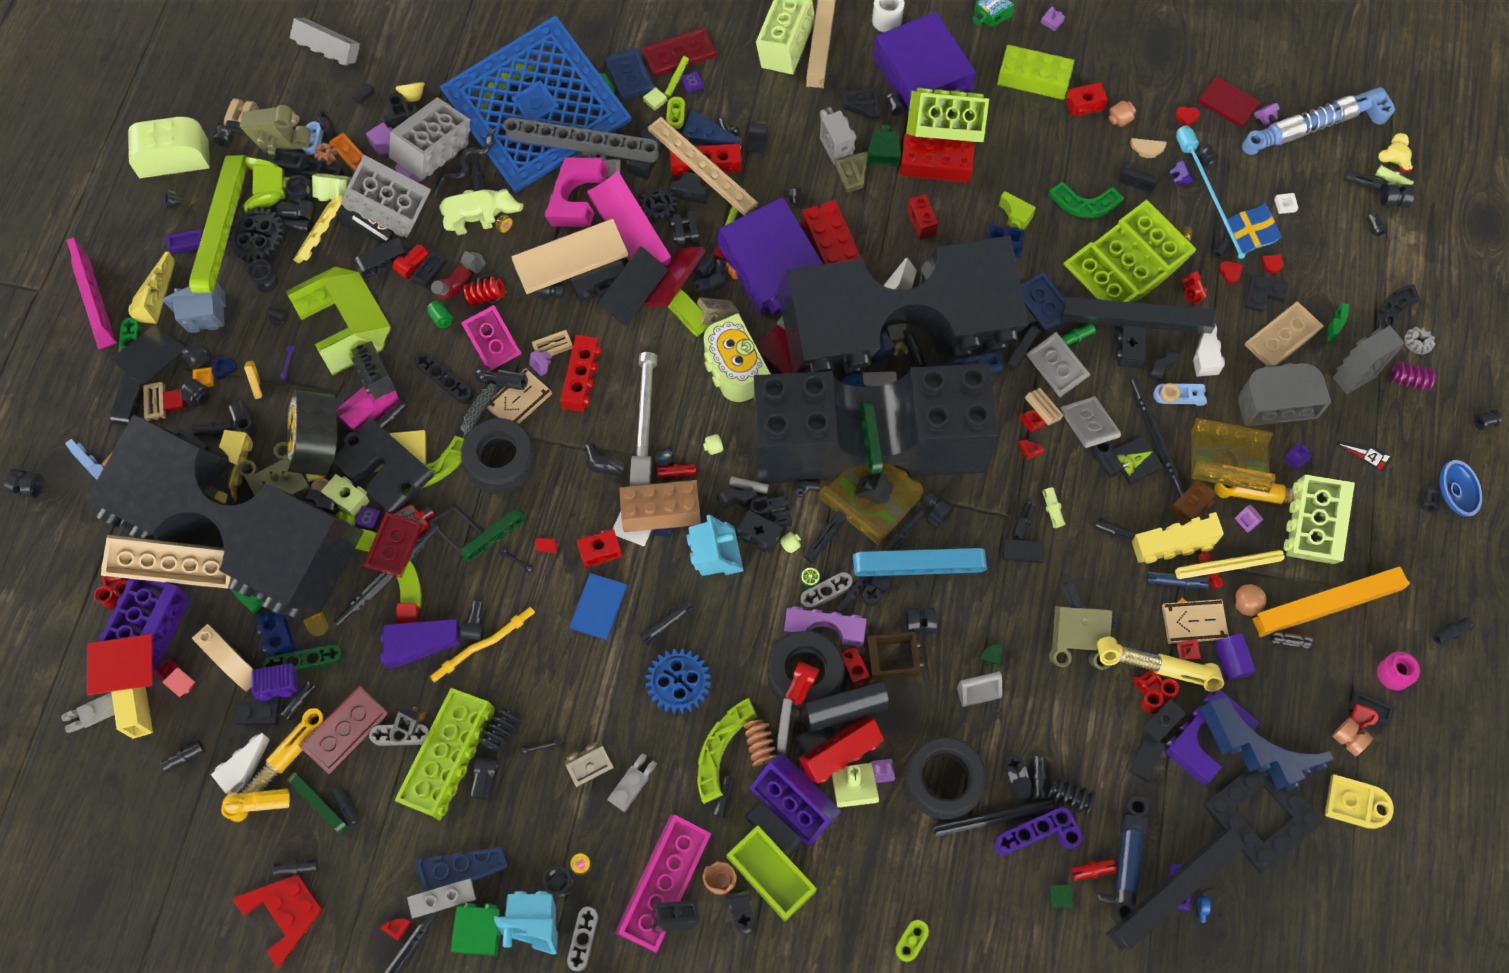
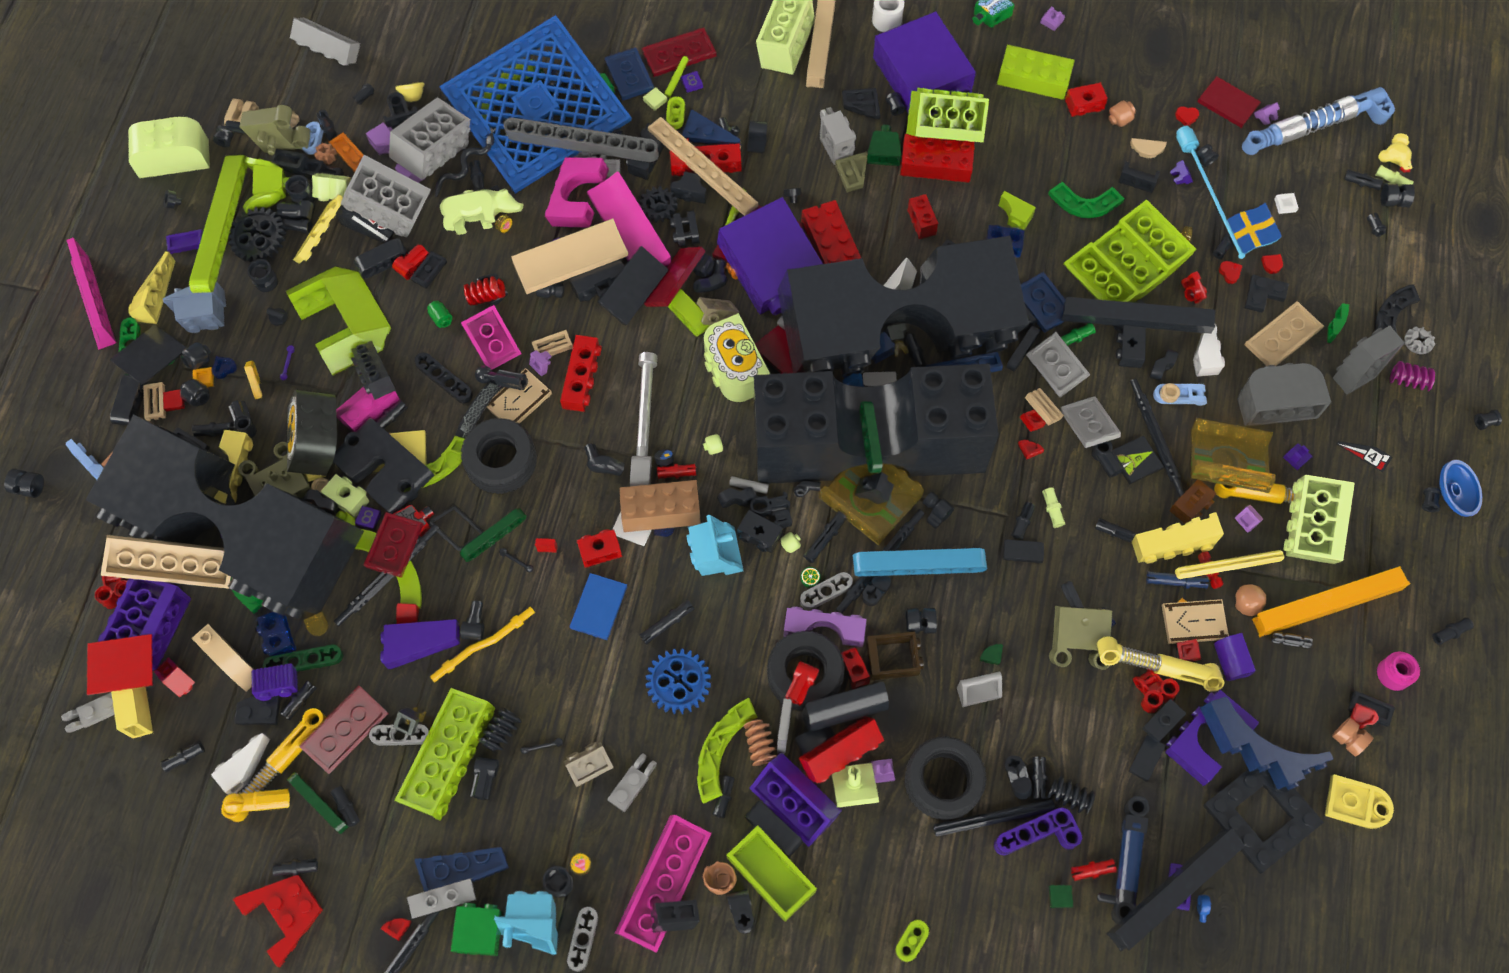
(455, 282): piece -> none

